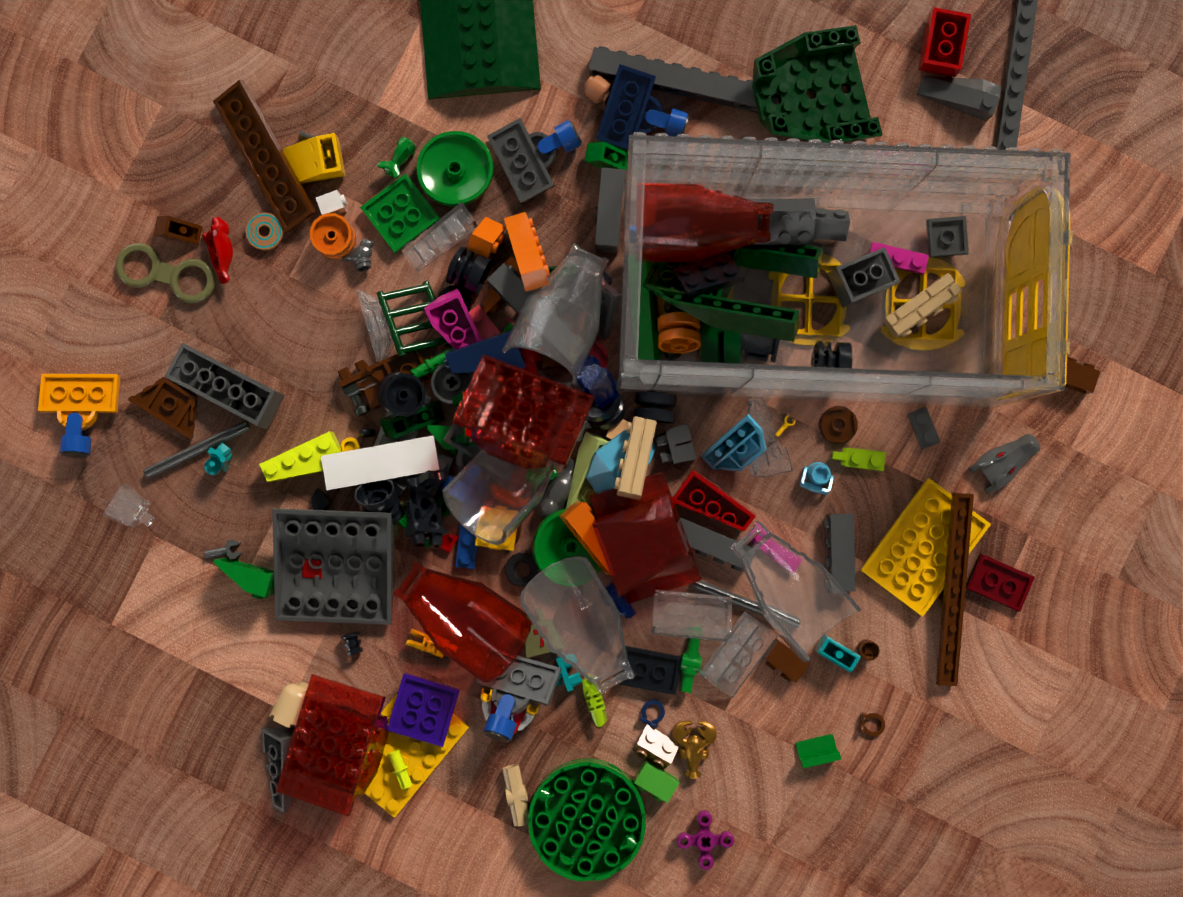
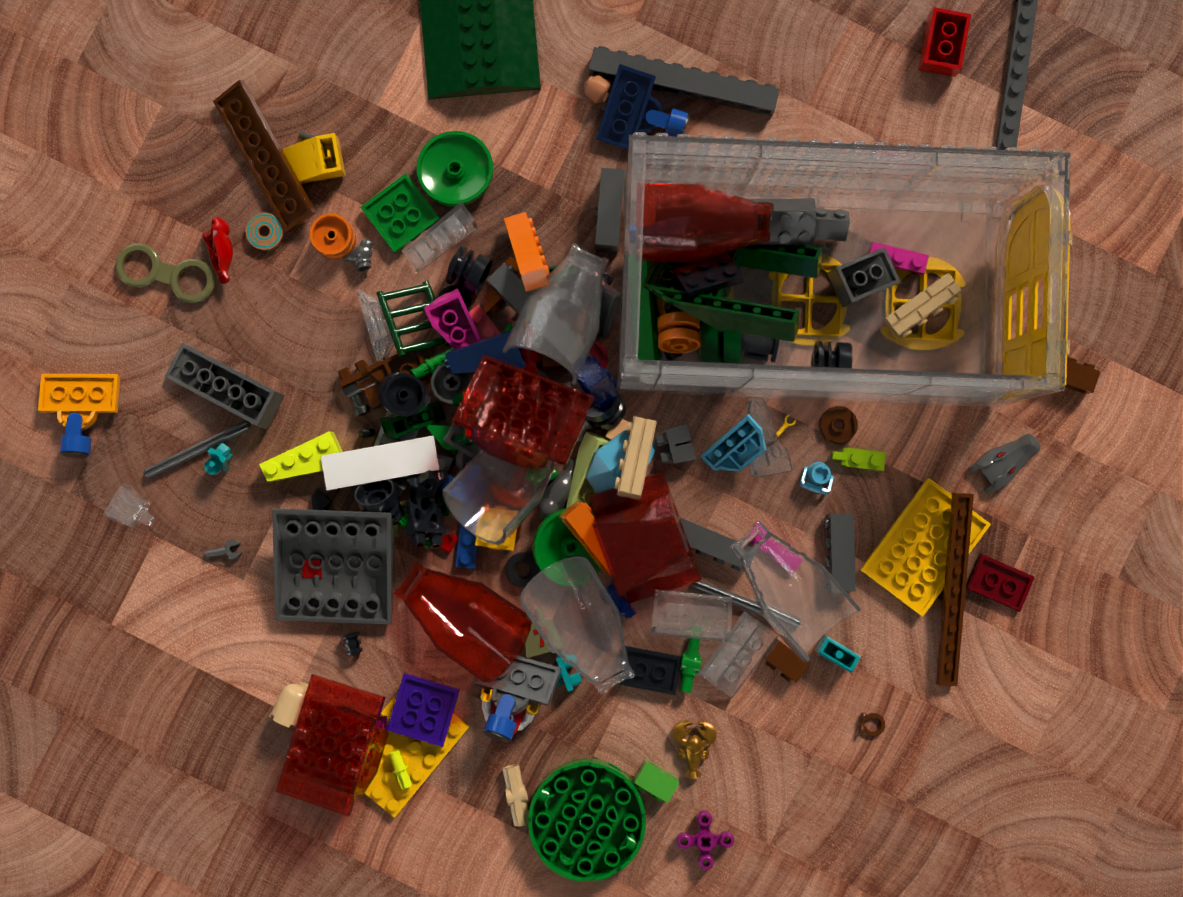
(169, 404): reddish brown wing -> none
(177, 230): reddish brown slope -> none
(249, 577): green slope -> none
(276, 744): dark grey wedge -> none
(332, 203): white brick -> none
(350, 444): yellow tile -> none
(404, 149): green animal -> none
(427, 644): yellow hinge -> none
(487, 238): orange brick -> none
(528, 156): dark grey plate -> none
(594, 703): lime hinge -> none
(605, 156): green slope -> none
(643, 718): dark blue piece -> none
(655, 404): black wheel -> none
(656, 747): bracket -> none
(708, 499): red wedge -> none
(817, 751): green panel -> none
(819, 64): dark green wedge -> none
(871, 649): reddish brown wheel -> none
(923, 428): dark grey plate -> none
(947, 236): dark grey tile -> none
(966, 95): dark grey wedge -> none

